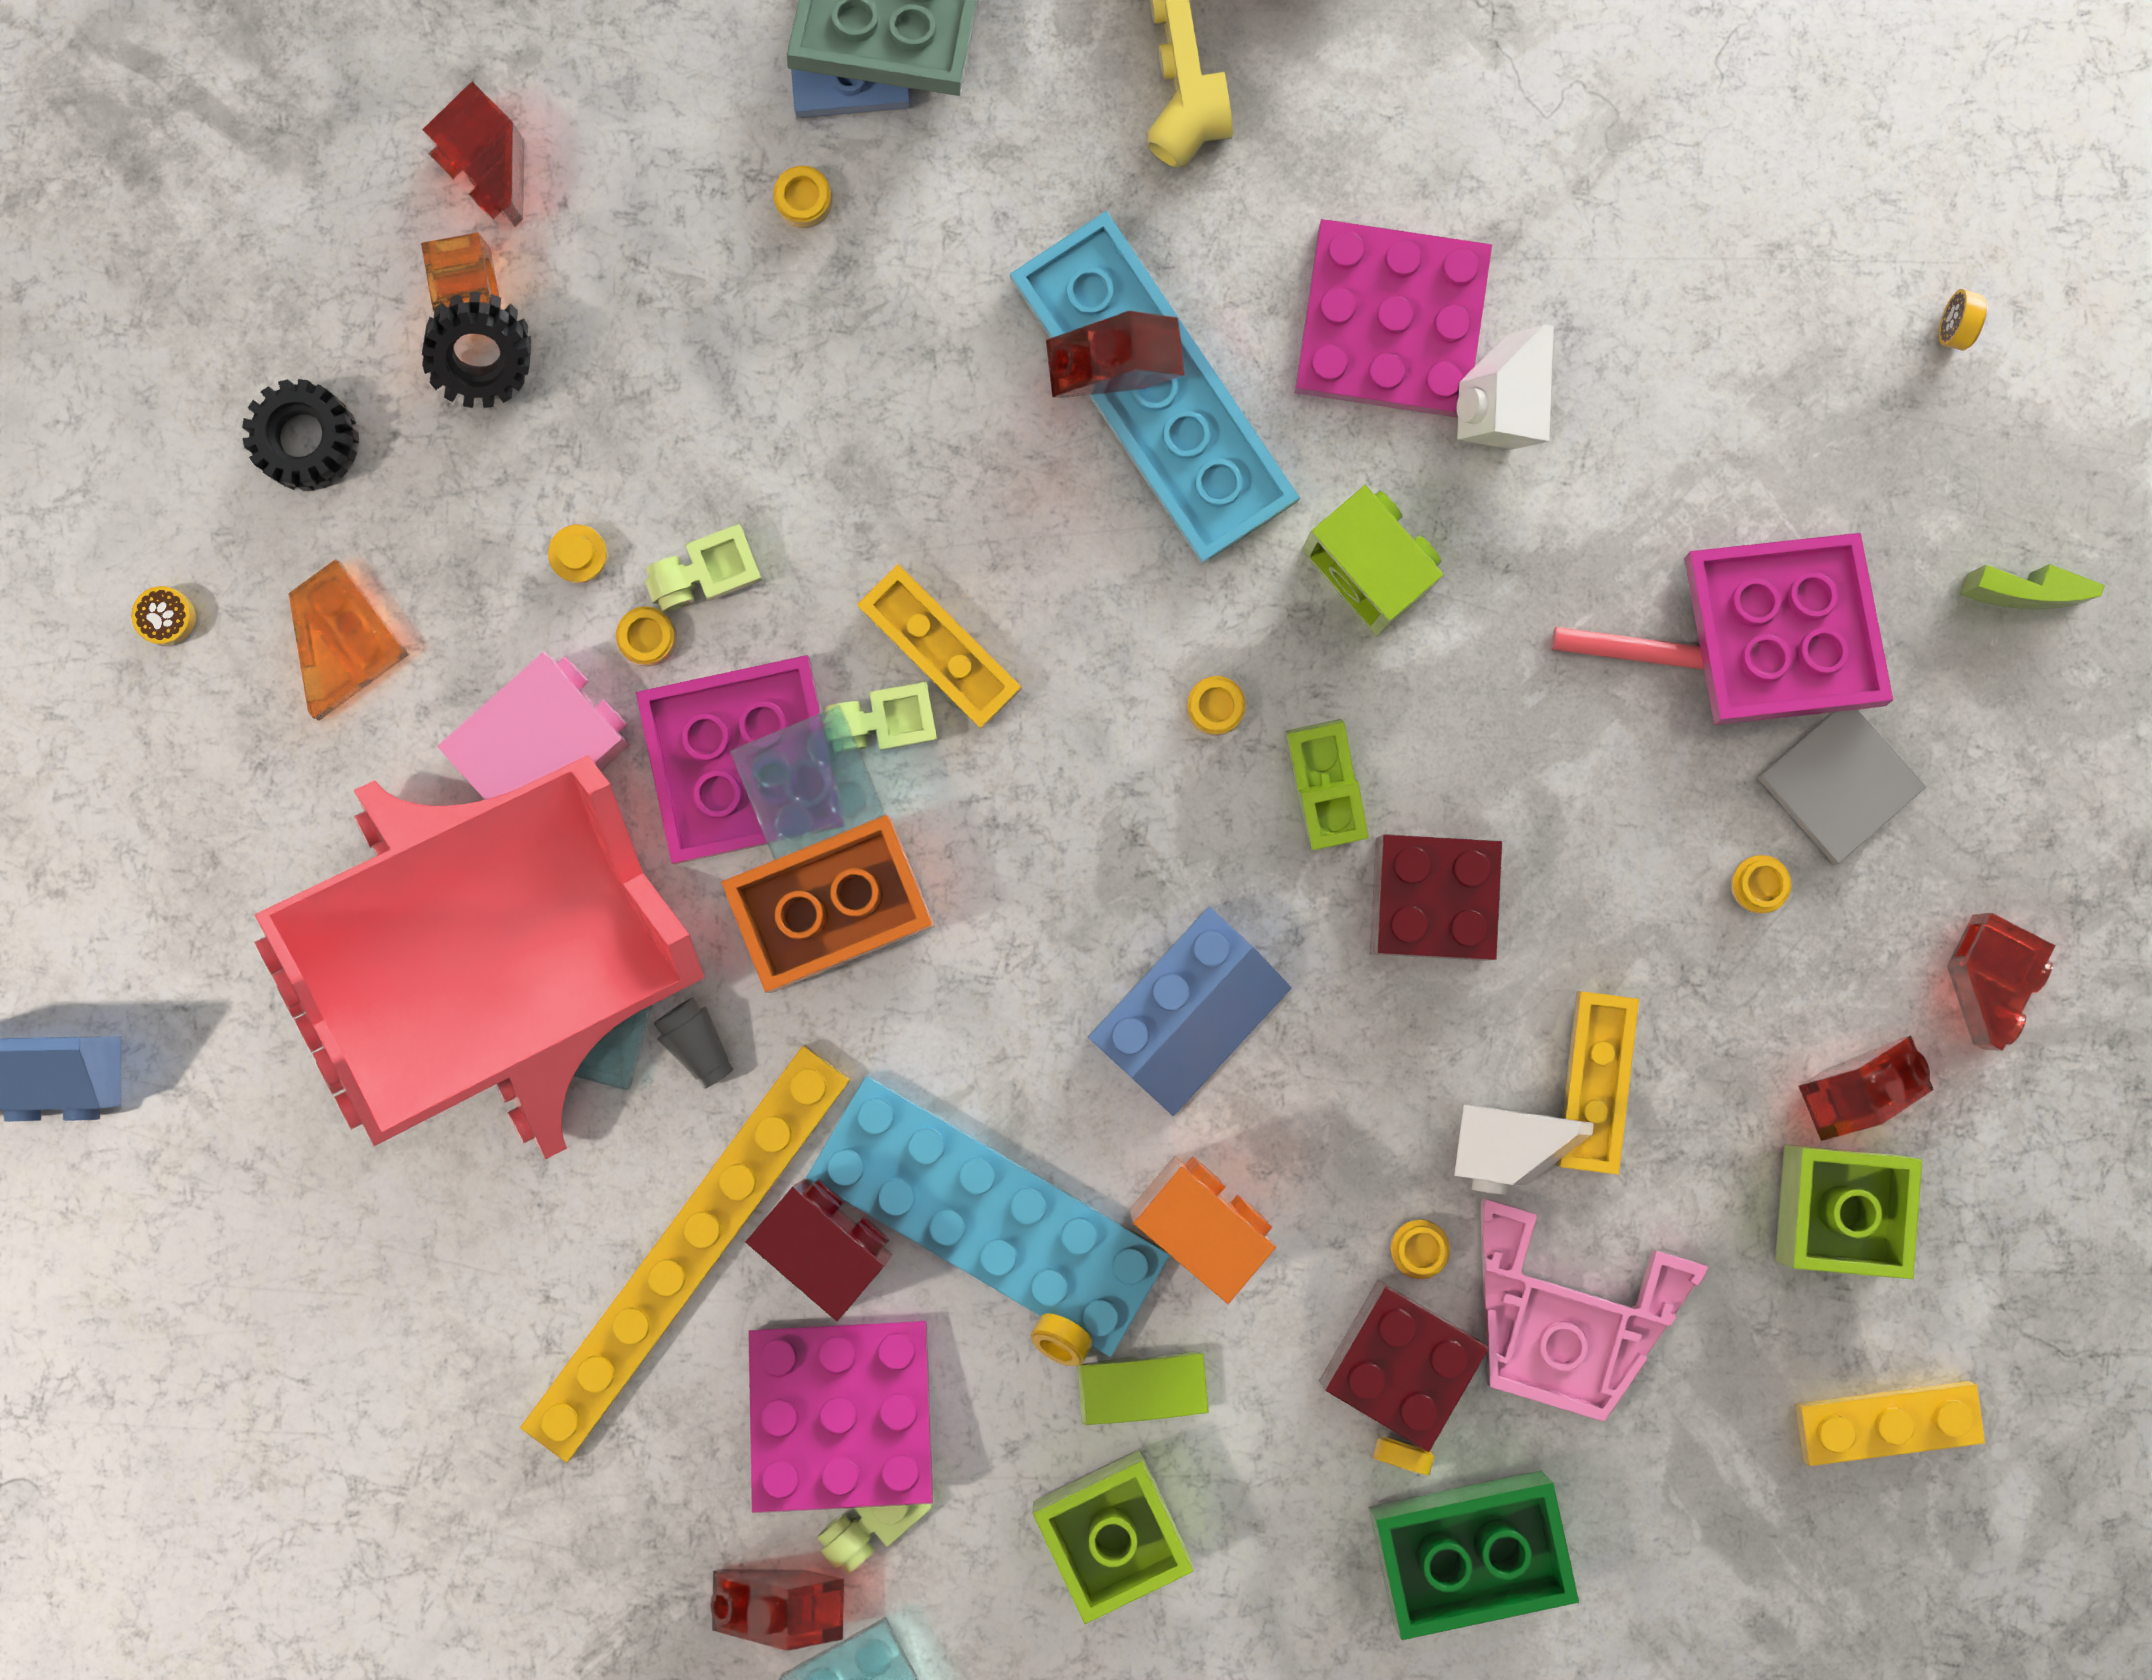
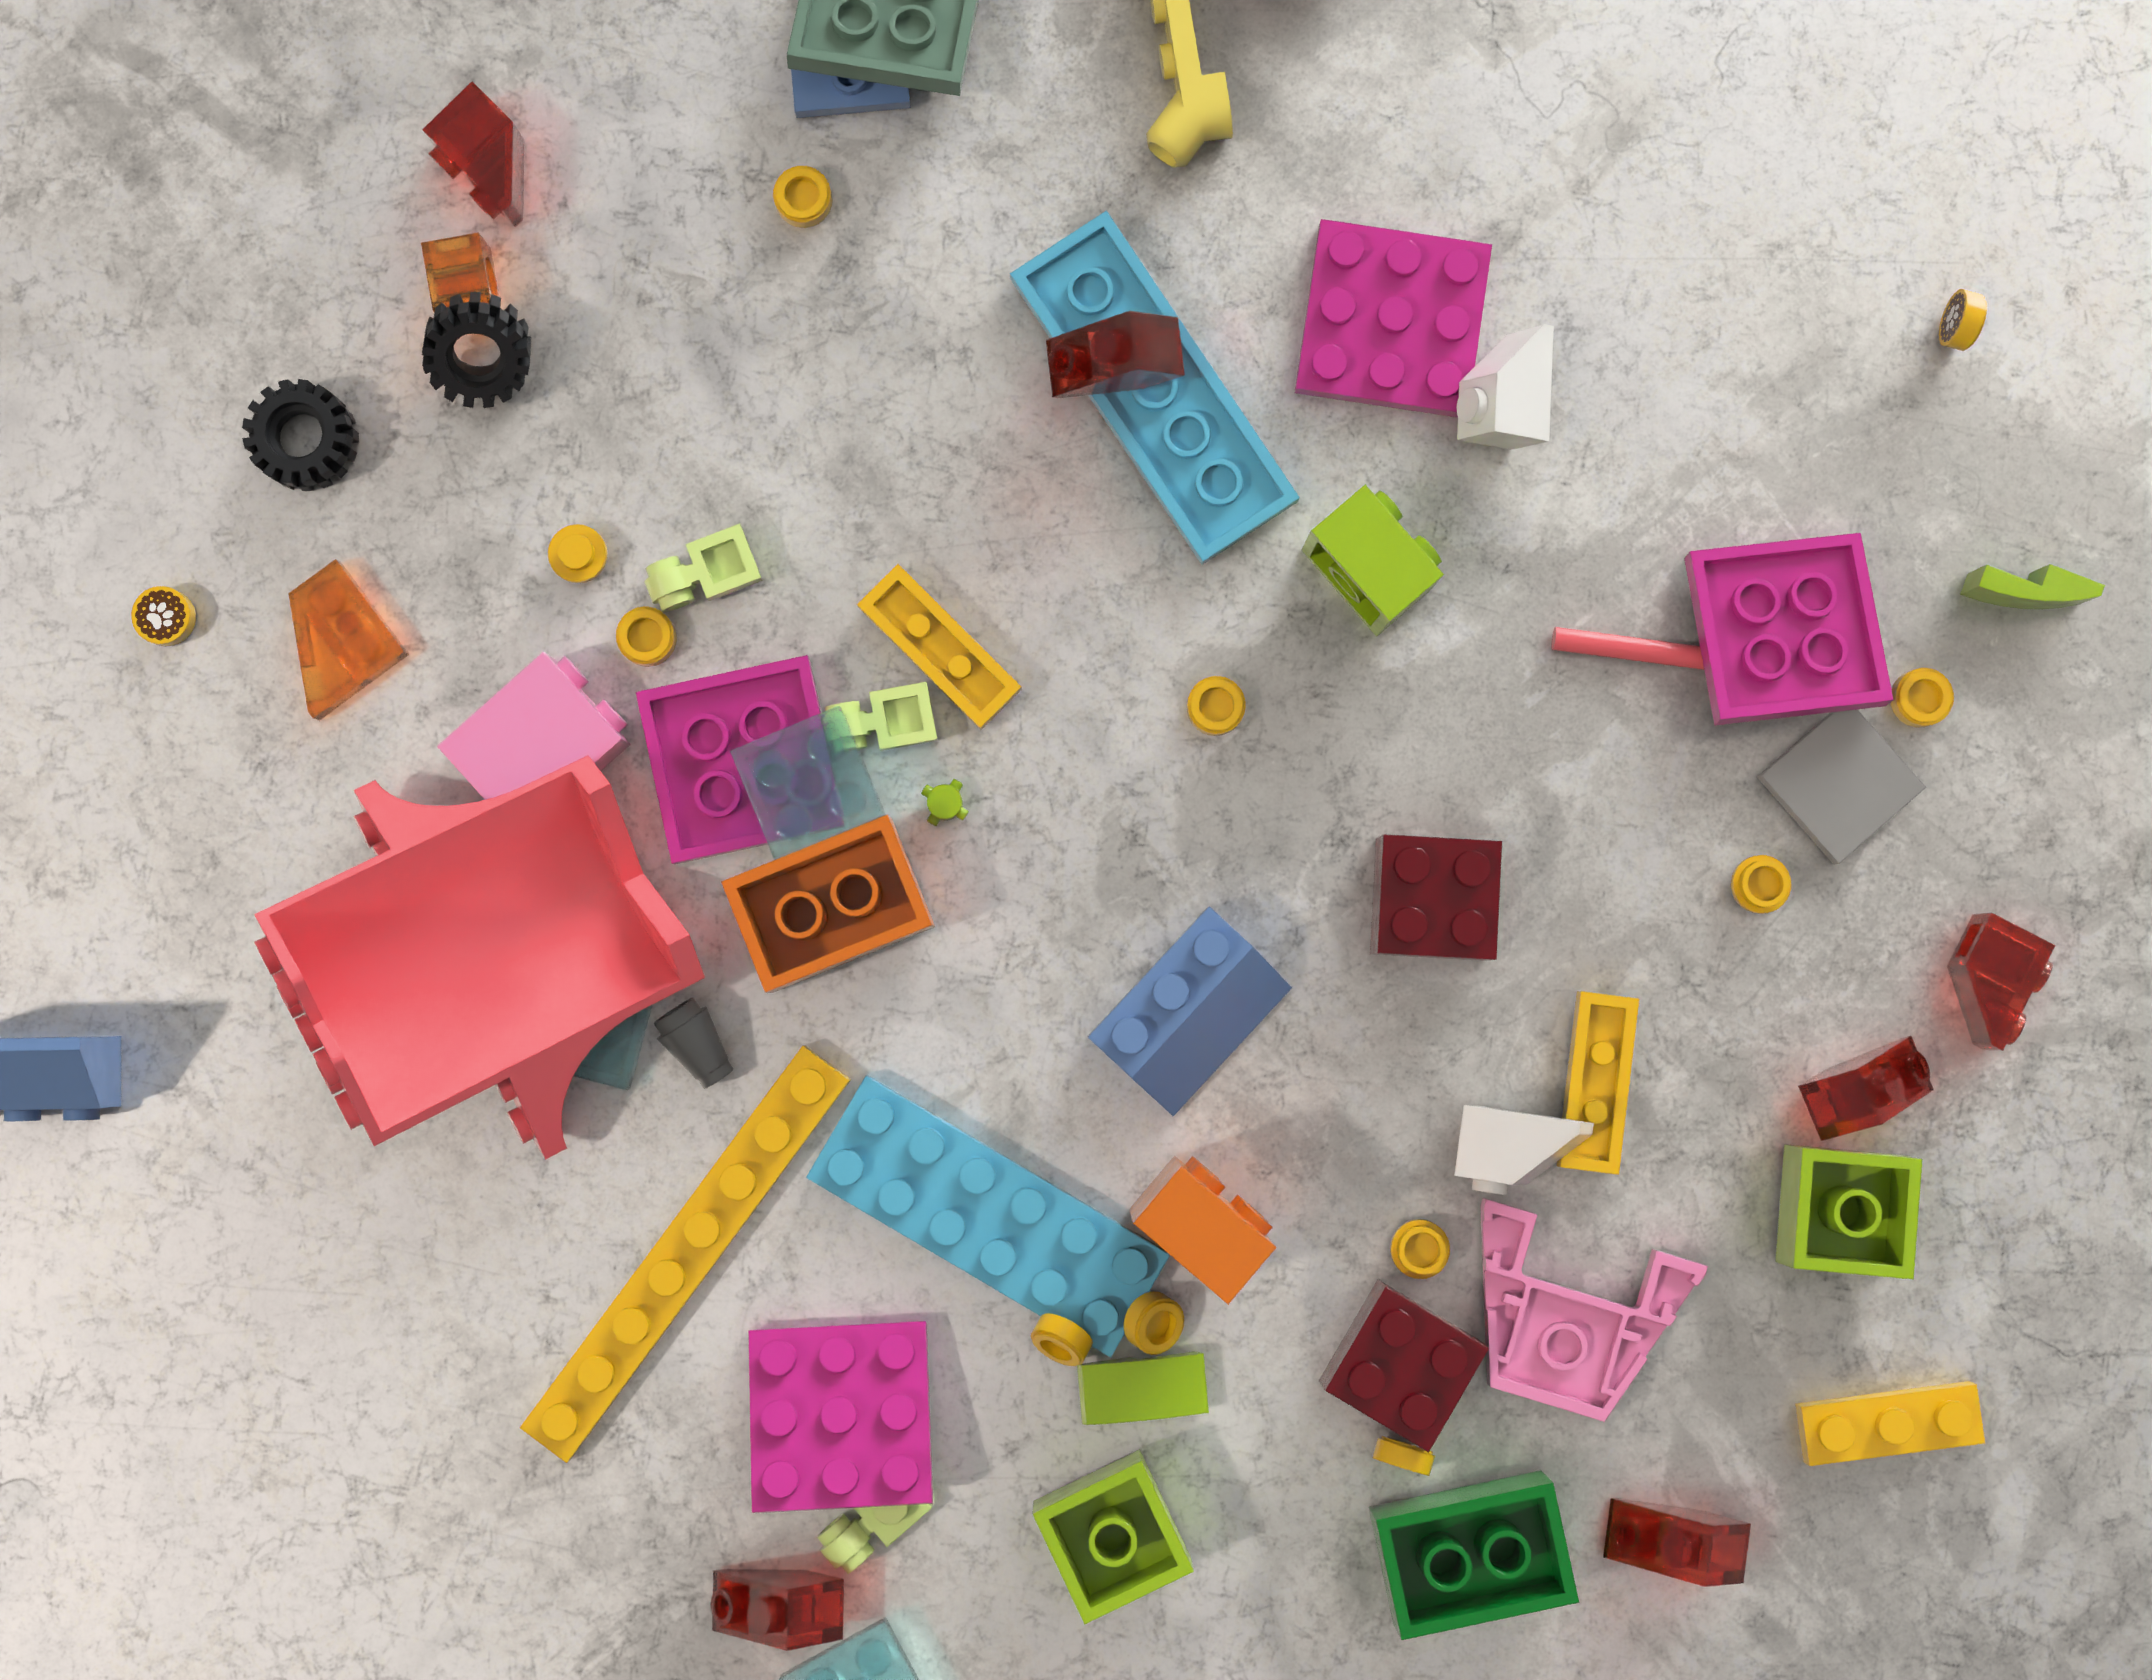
(821, 1246): dark red brick -> none
(944, 802): none -> lime piece
(1153, 1322): none -> yellow tile
(1326, 784): lime slope -> none
(1677, 1542): none -> clear red slope
(1922, 697): none -> yellow tile

